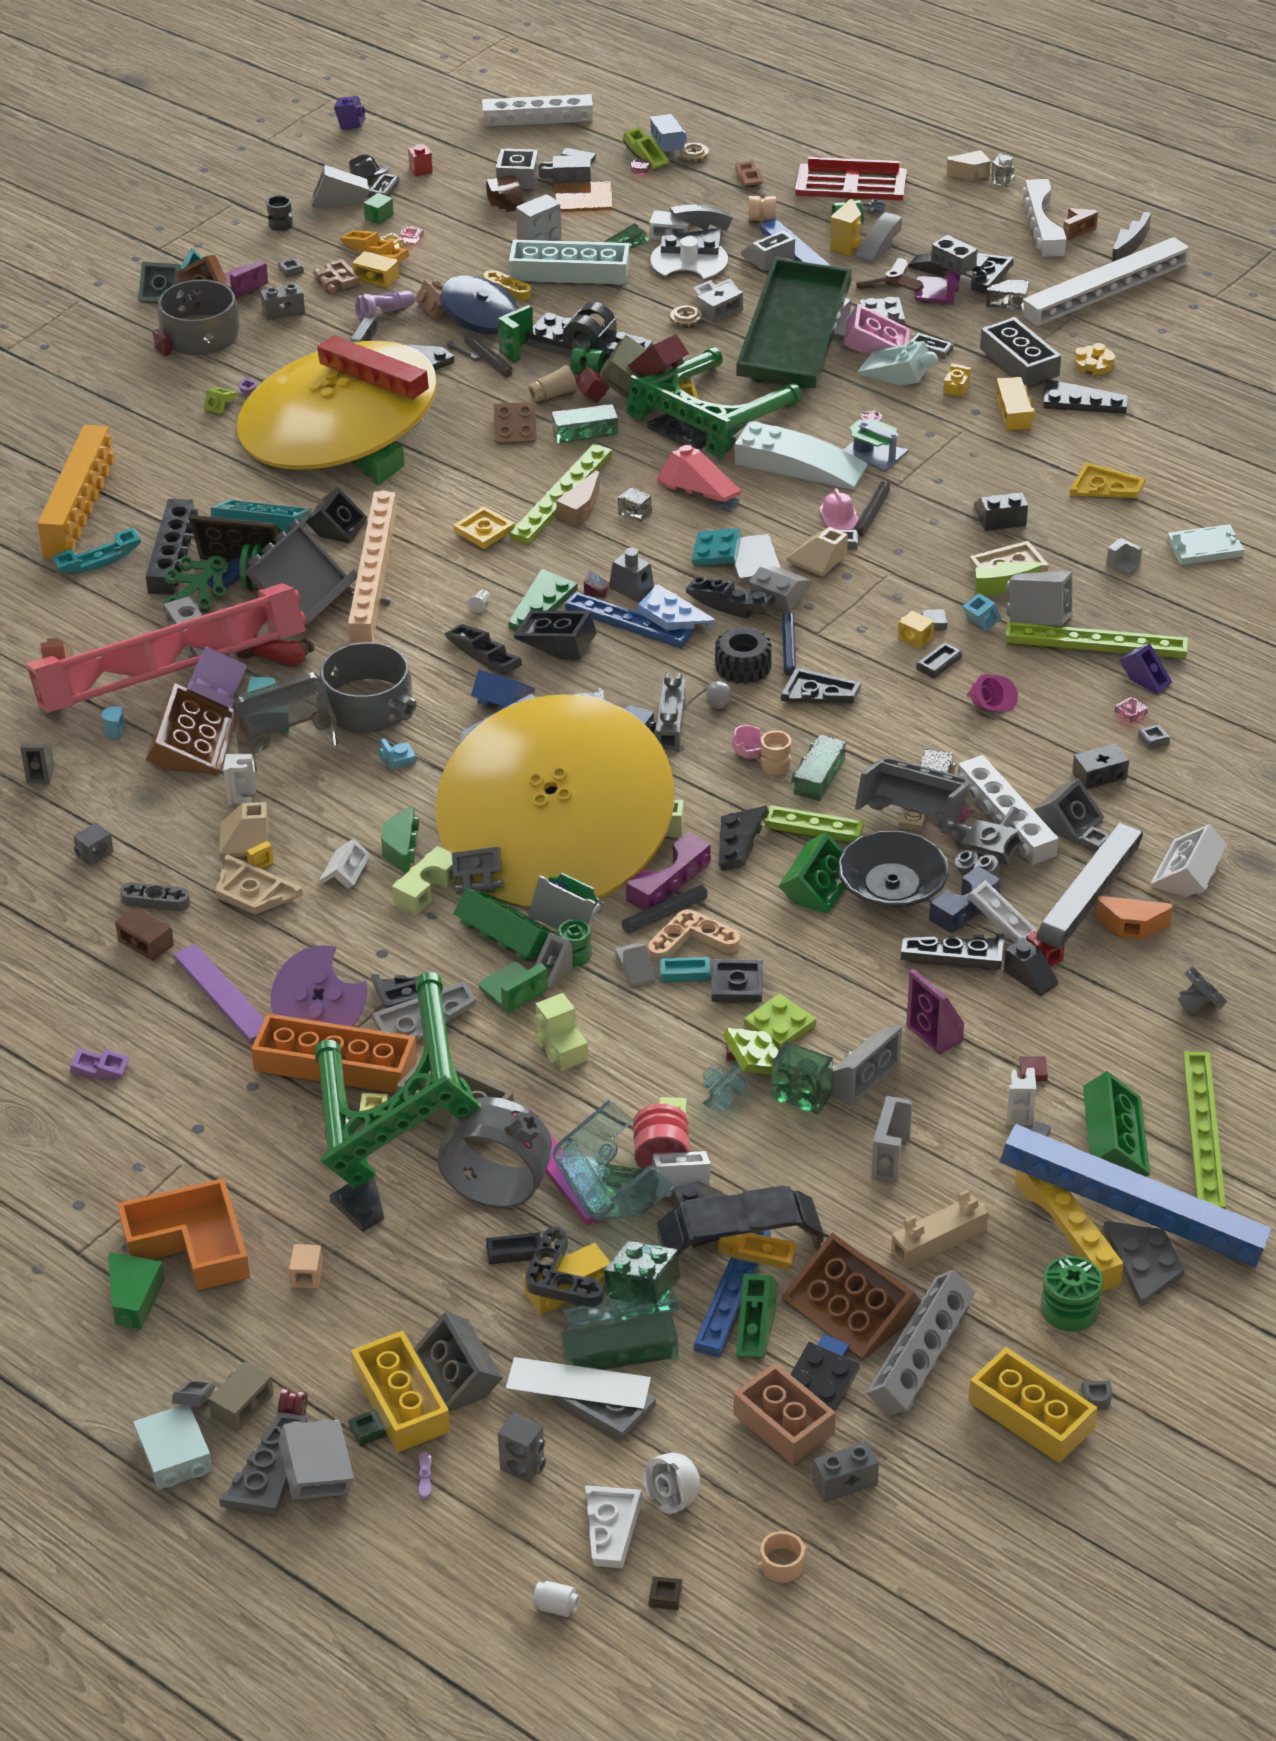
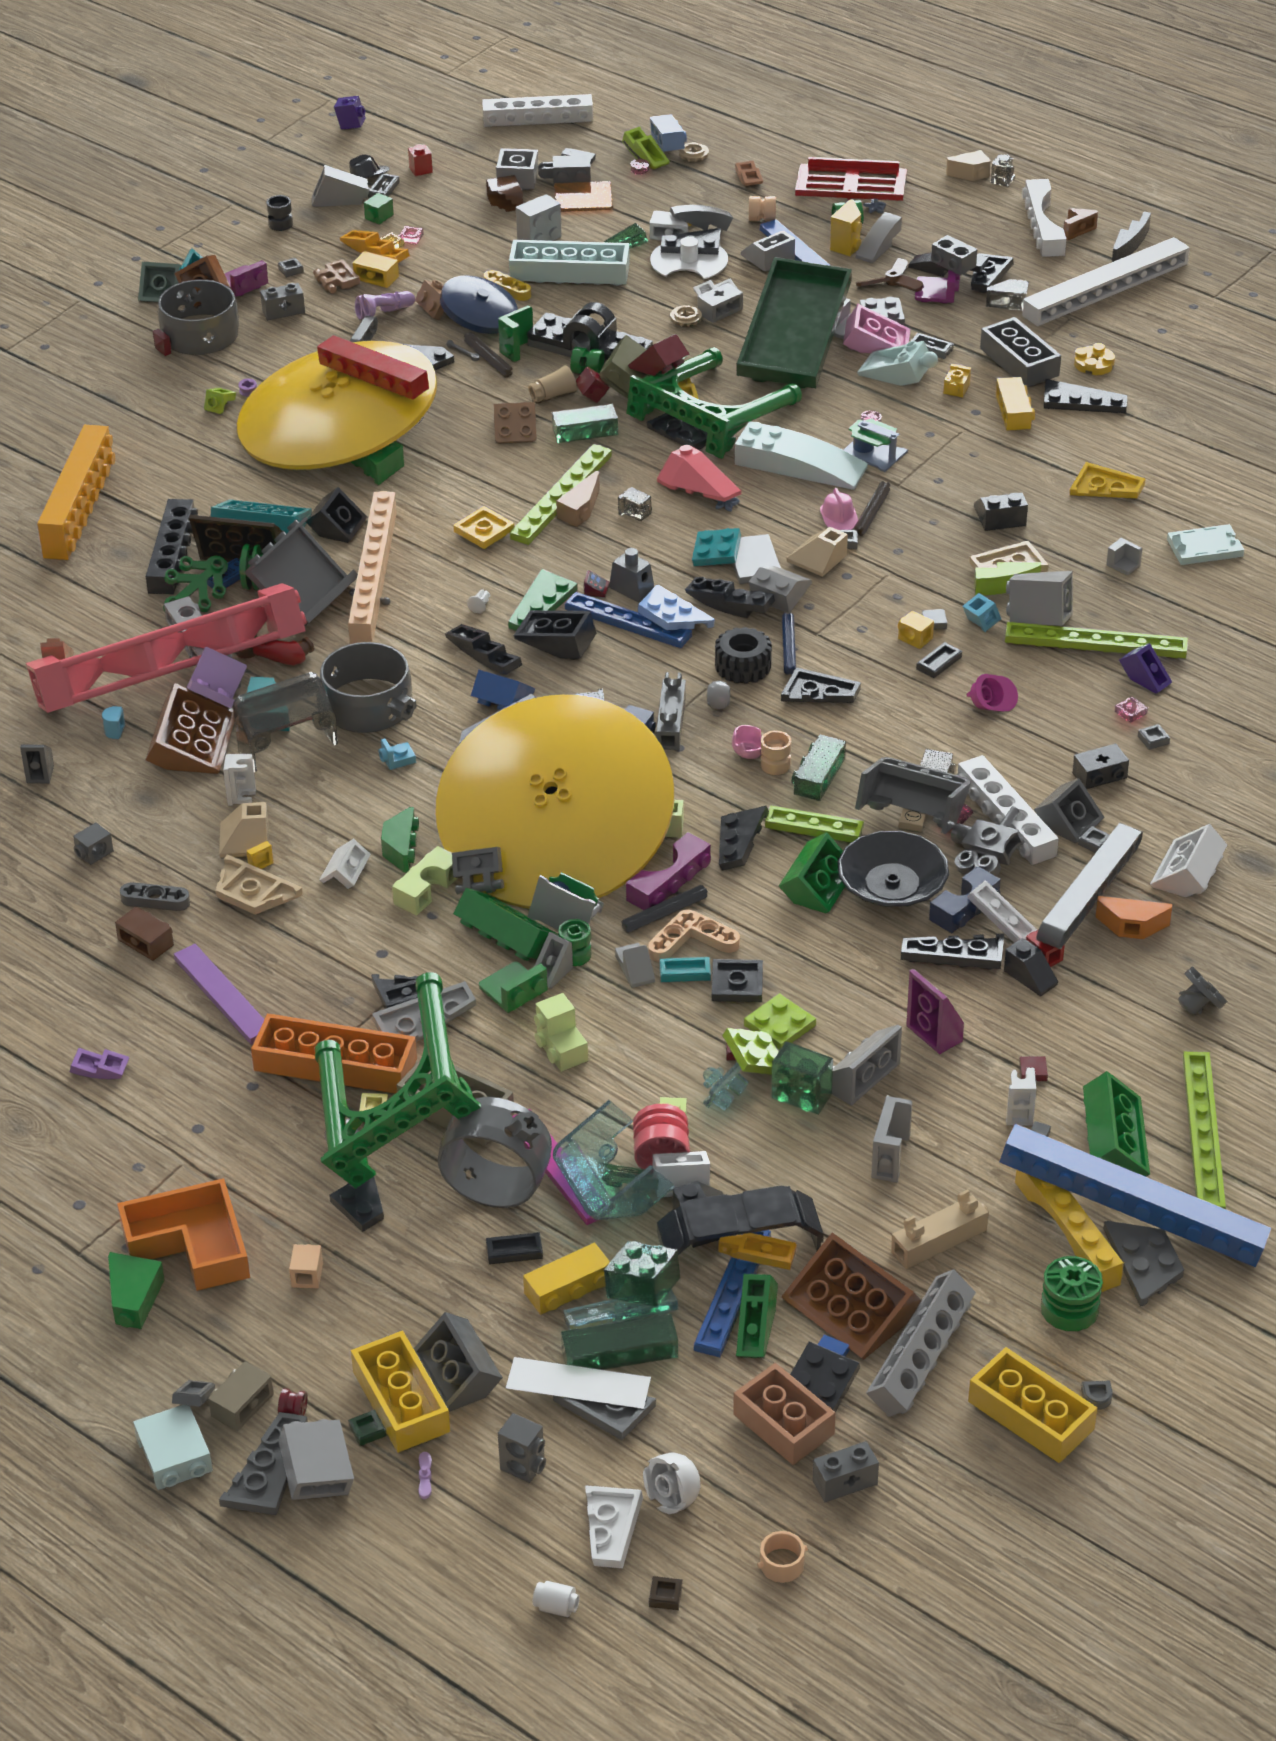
(99, 557): teal slope -> none
(312, 991): medium lavender piece -> none
(553, 1278): black beam -> none

